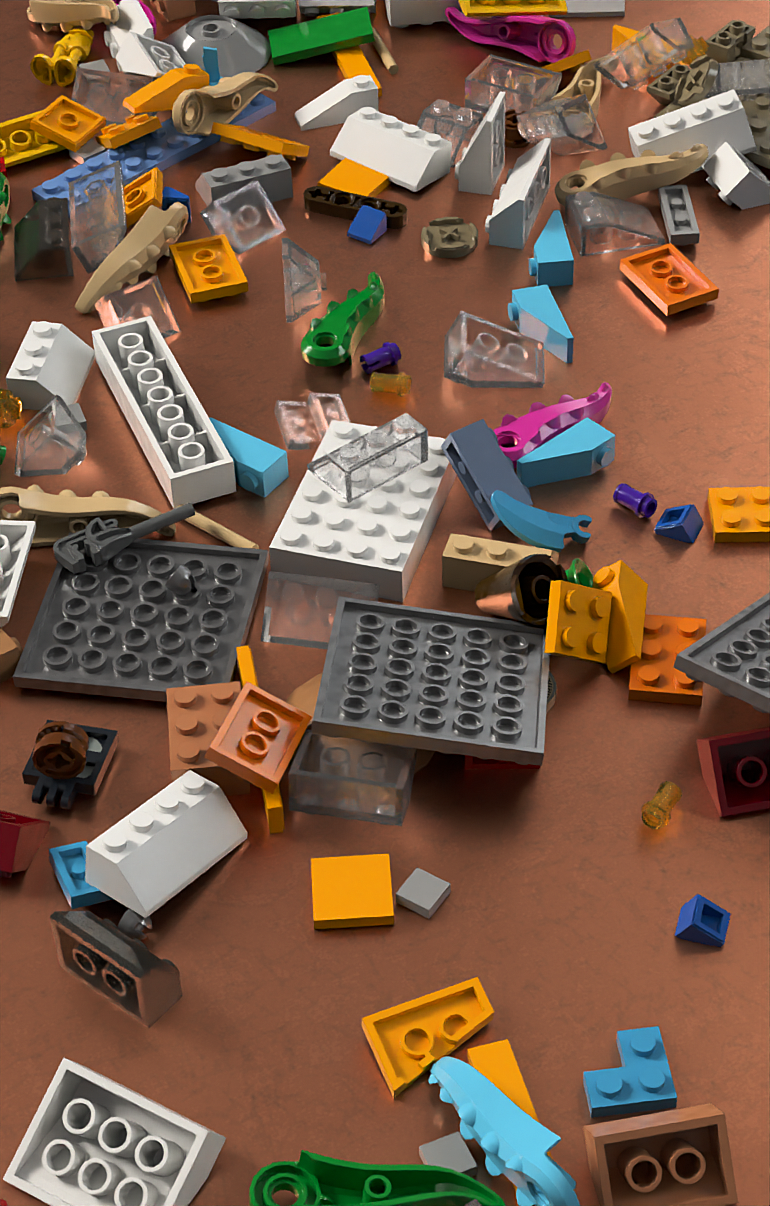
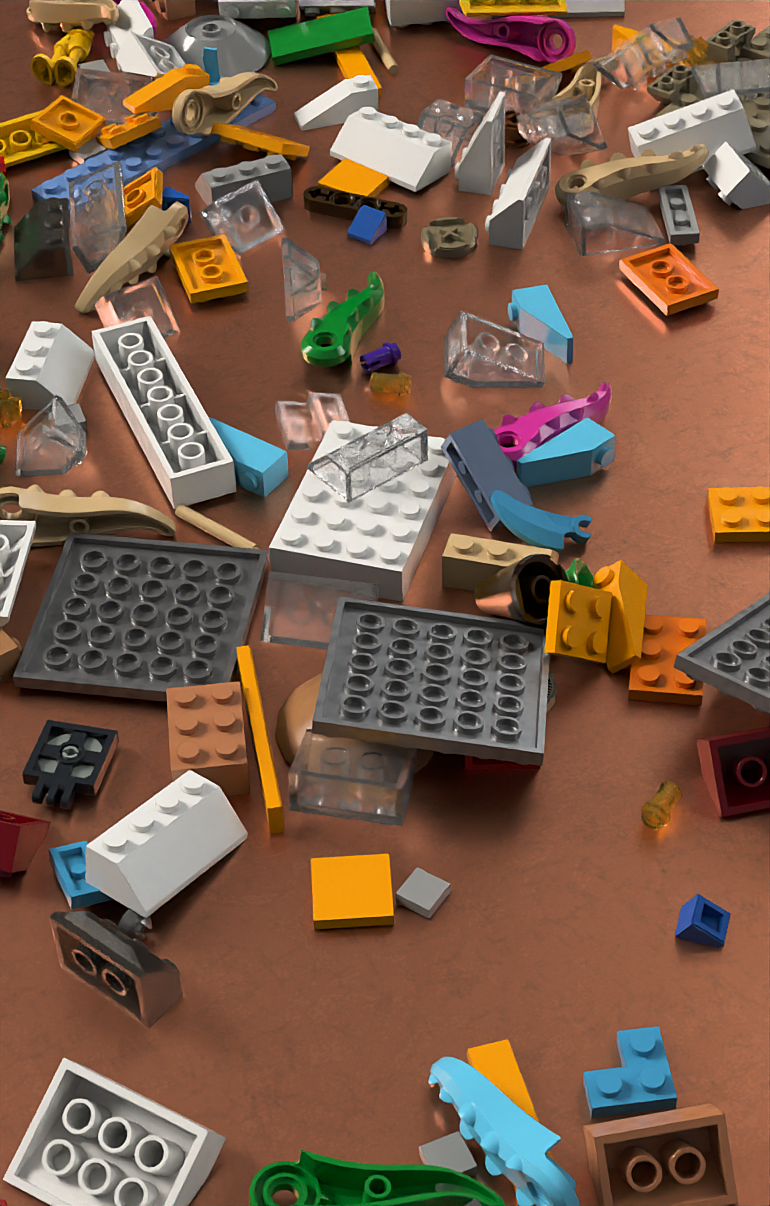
(60, 753): reddish brown wheel -> none
(106, 539): dark grey piece -> none
(181, 581): flat silver hinge -> none
(258, 737): orange plate -> none
(424, 1030): light orange wing -> none
(552, 255): medium azure slope -> none
(641, 503): dark purple pin -> none
(680, 523): blue slope -> none
(698, 82): dark tan tile -> none

